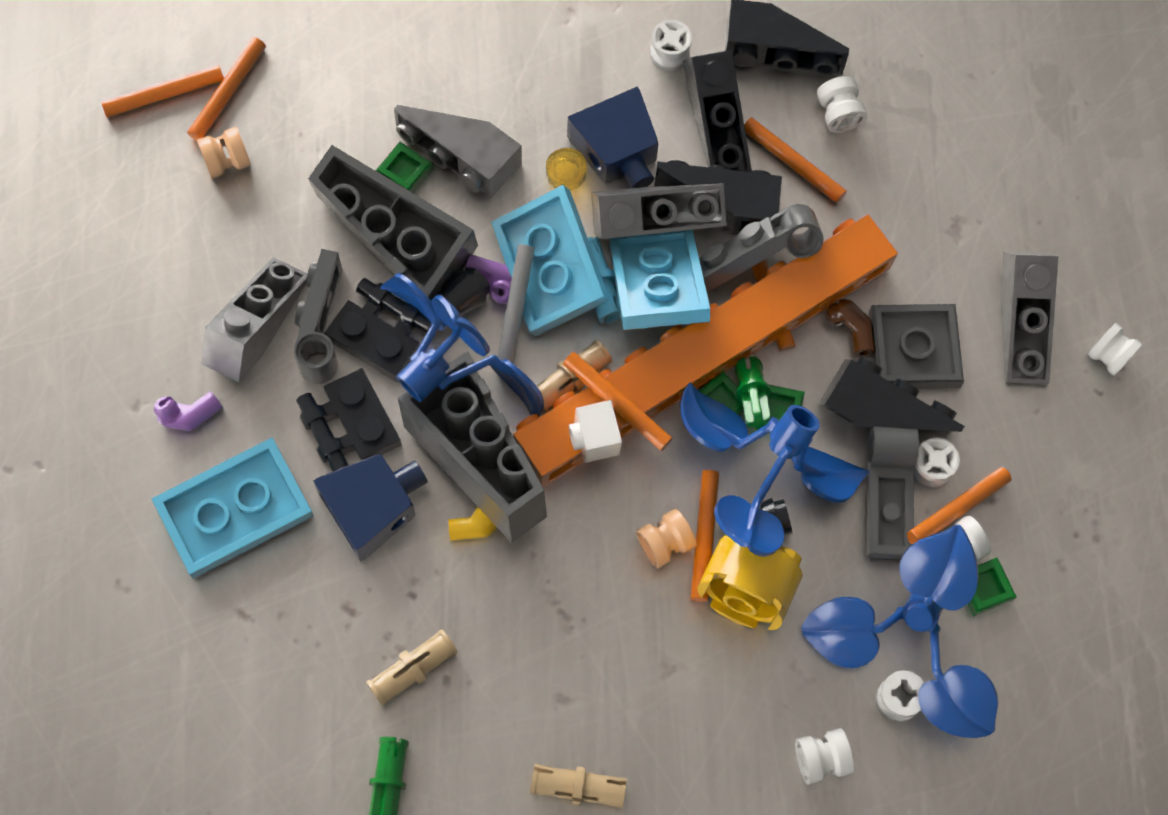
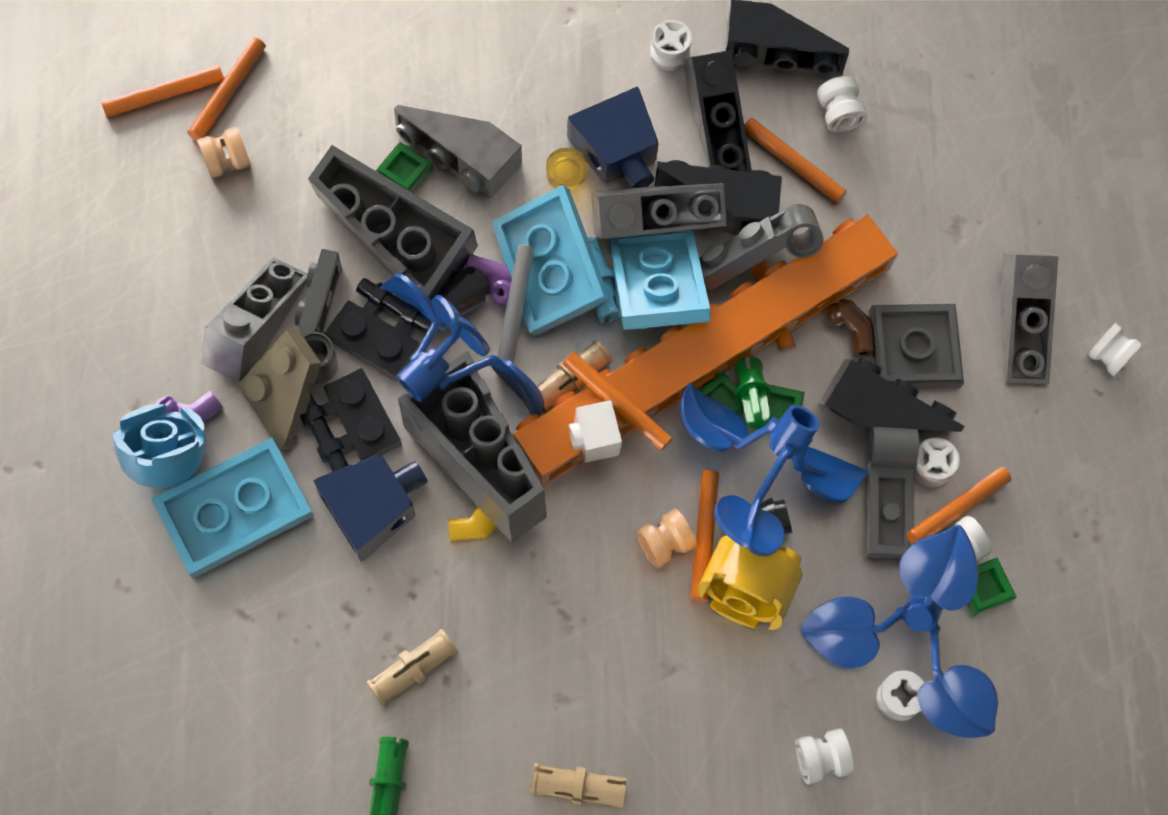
(160, 446): none -> dark azure cylinder
(281, 385): none -> dark tan wing

